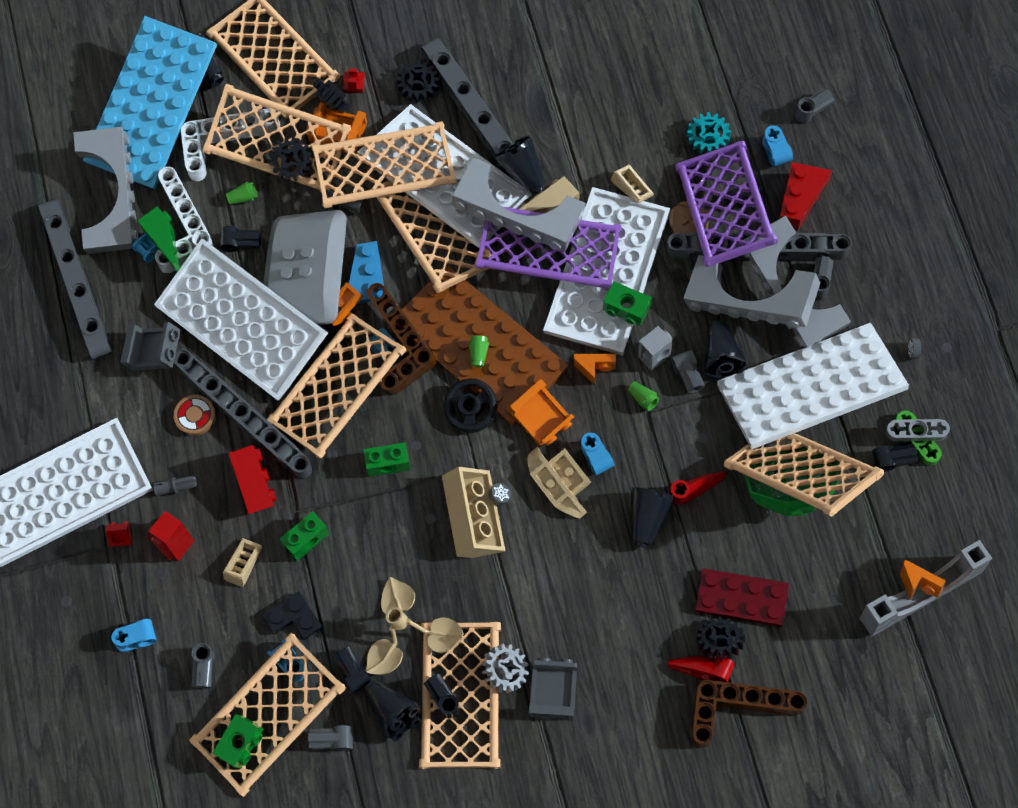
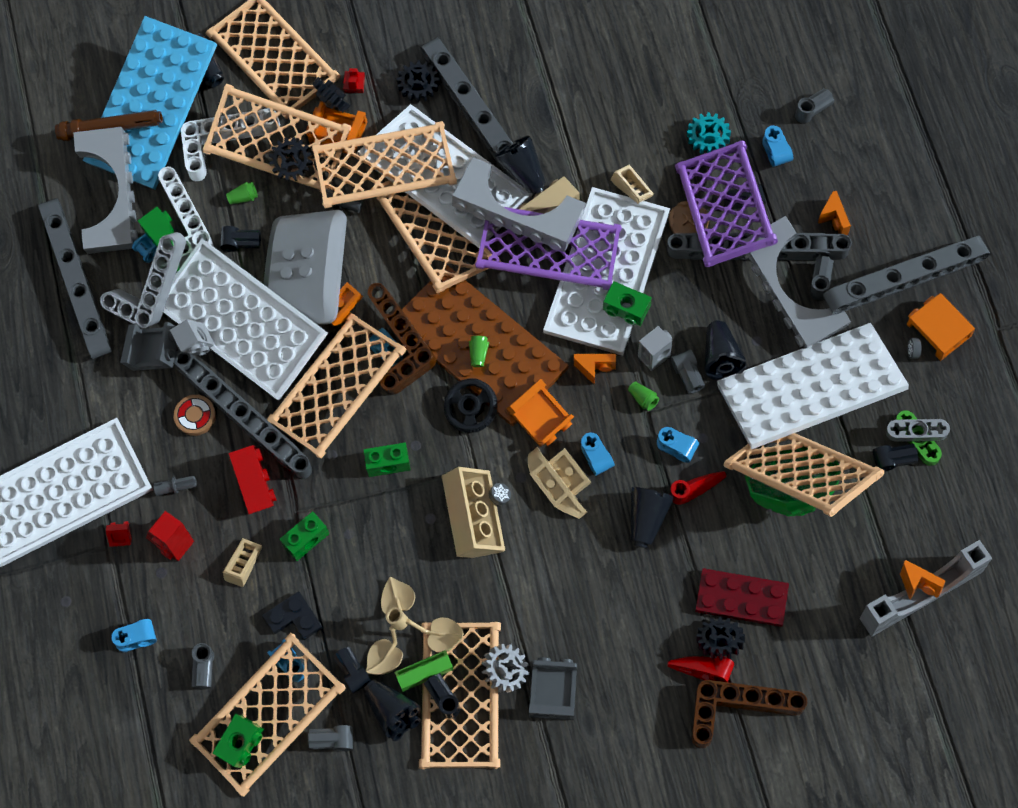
(131, 121): none -> reddish brown cylinder
(160, 291): none -> light grey beam
(192, 337): none -> light grey brick
(366, 270): dark azure wing -> none
(423, 670): none -> bright green piece
(679, 444): none -> dark azure piece
(788, 306): light grey arch -> none
(802, 192): red wedge -> none
(834, 211): none -> orange slope
(906, 275): none -> dark grey beam
(941, 325): none -> orange panel

